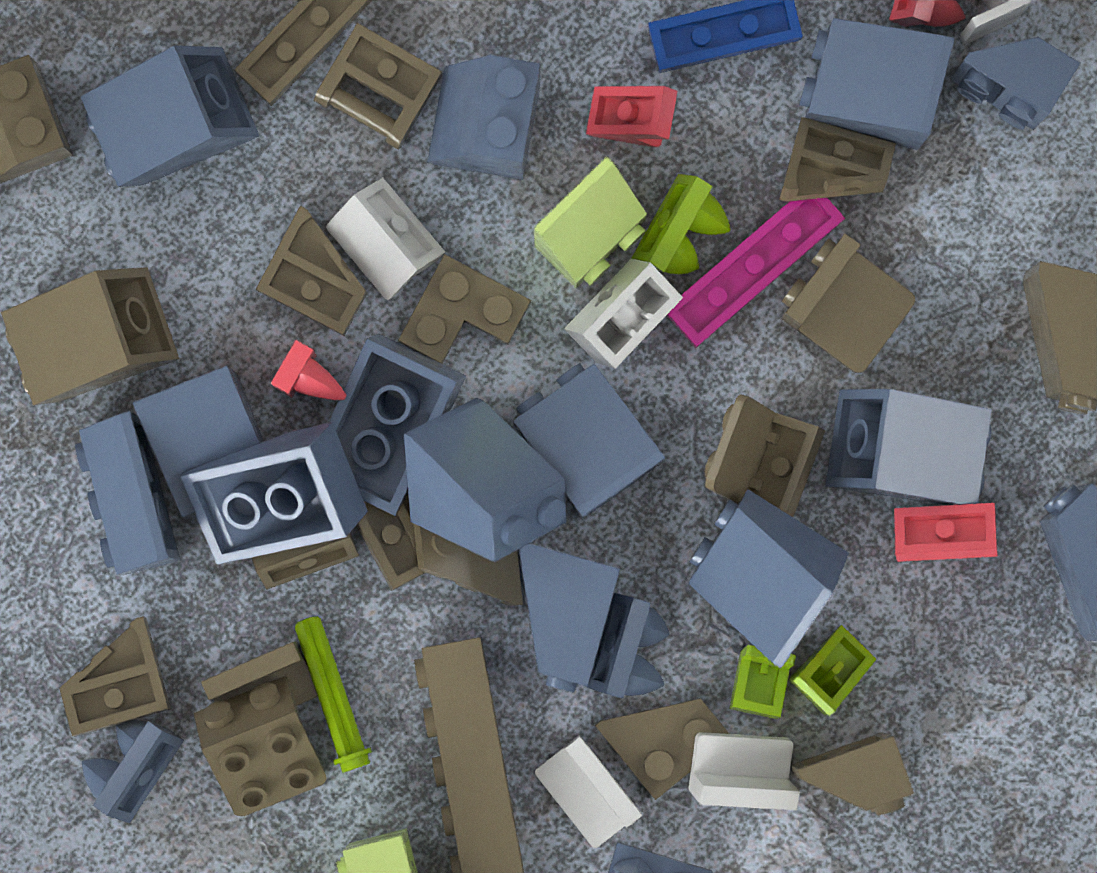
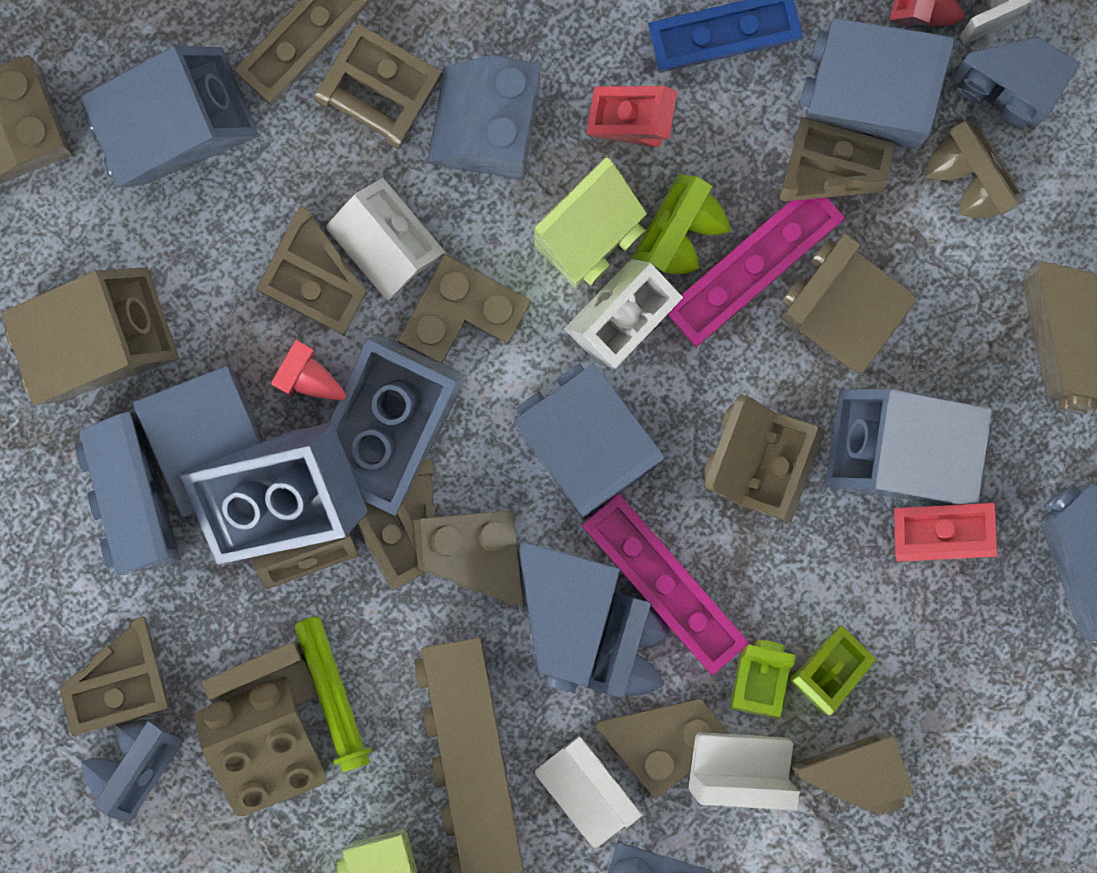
(481, 482): sand blue slope -> none
(665, 584): none -> dark pink plate
(766, 574): sand blue slope -> none
(970, 151): none -> dark tan tile

